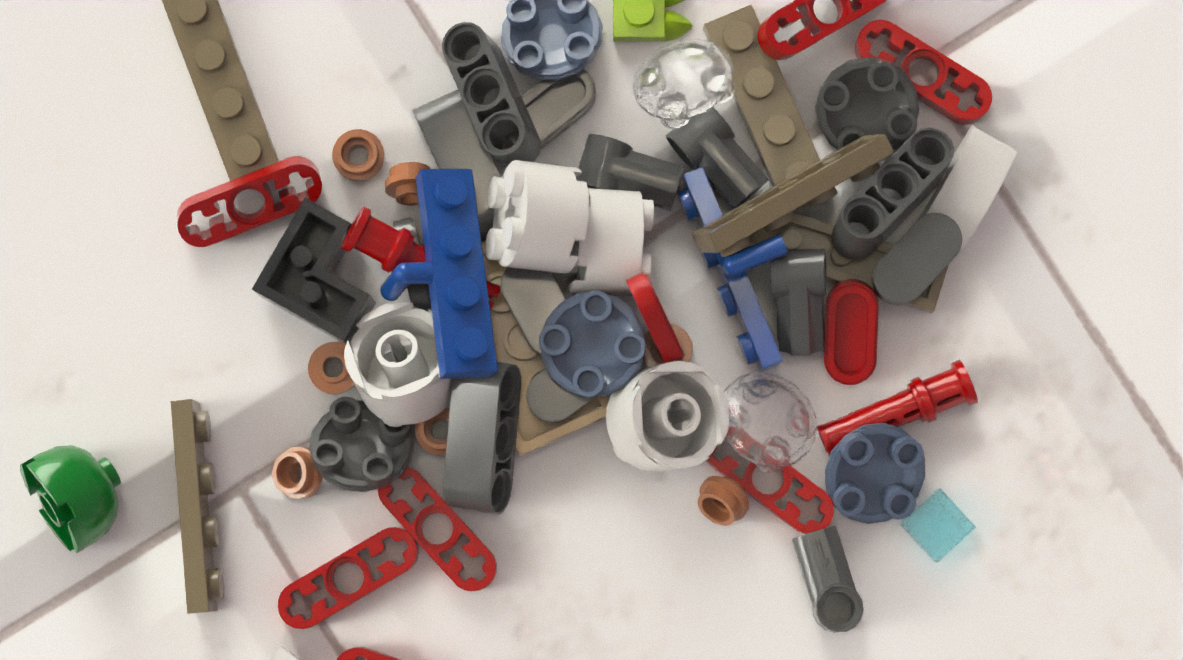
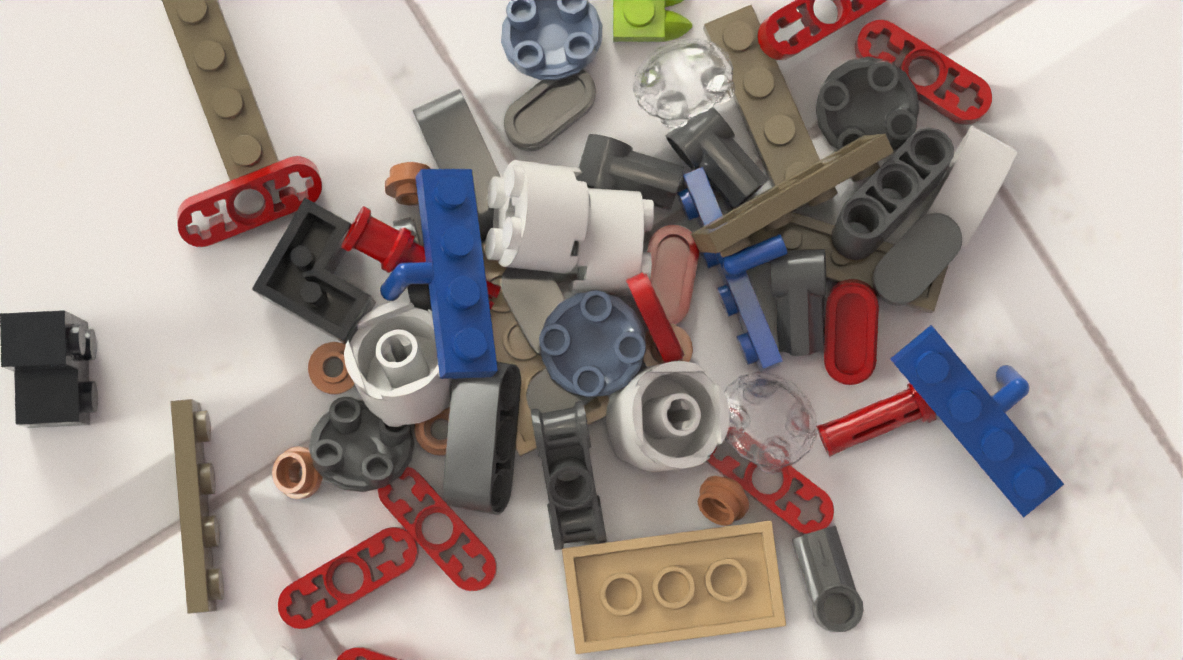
(49, 367): none -> black brick
(74, 493): green cylinder -> none
(358, 139): nougat plate -> none
(479, 76): dark grey beam -> none
(563, 447): none -> dark grey piece
(673, 269): none -> tile
(673, 587): none -> tan plate
(875, 473): sand blue dish -> none
(937, 525): clear light blue tile -> none
(980, 419): none -> blue plate

